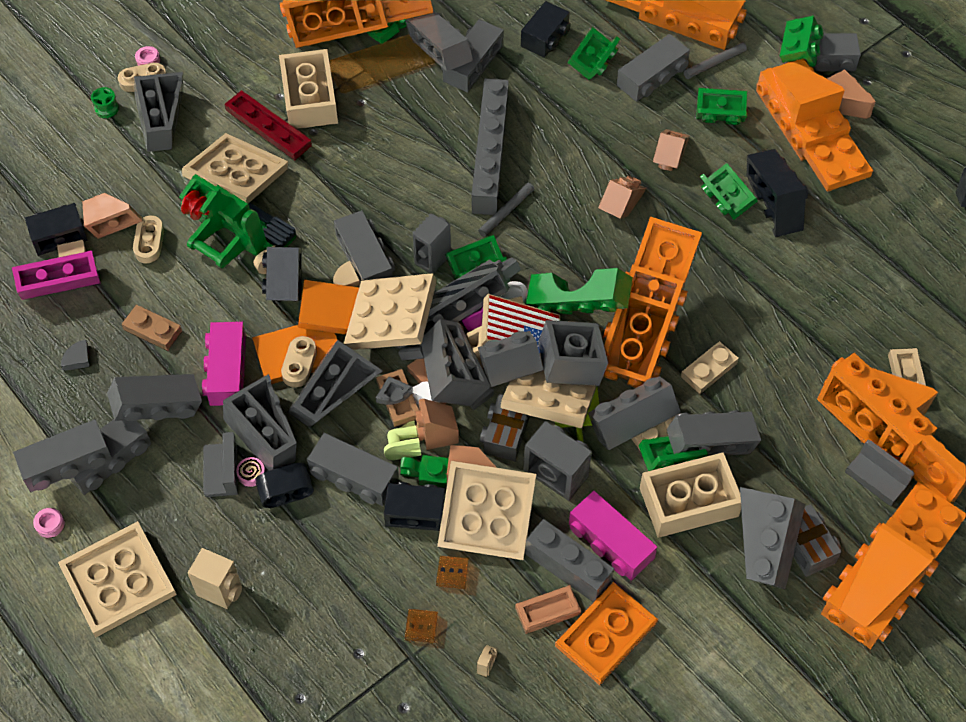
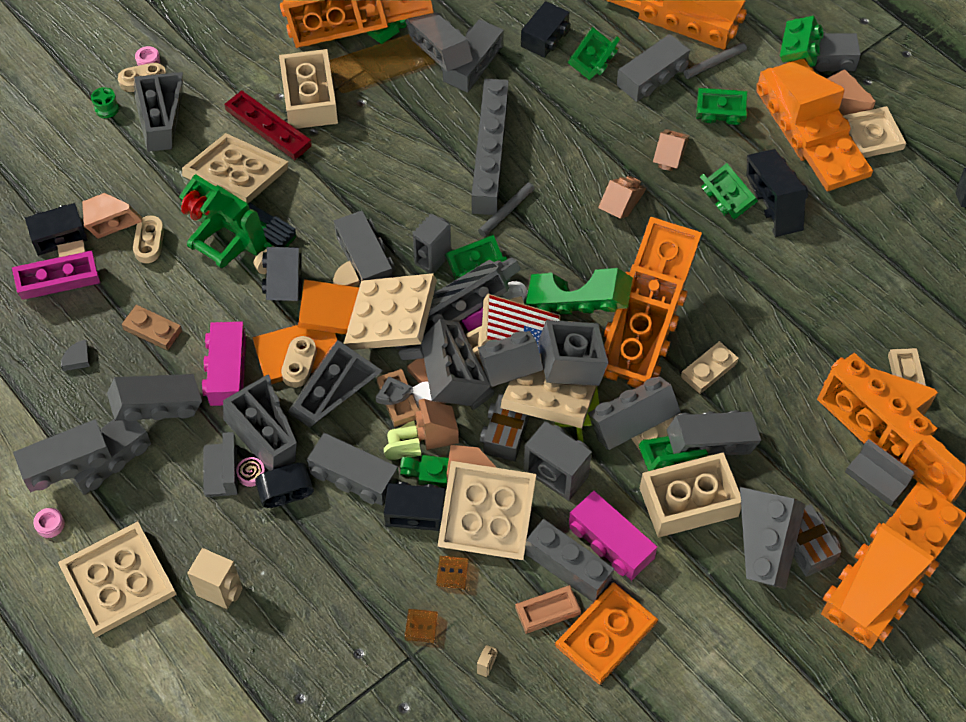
(875, 132): none -> tan plate

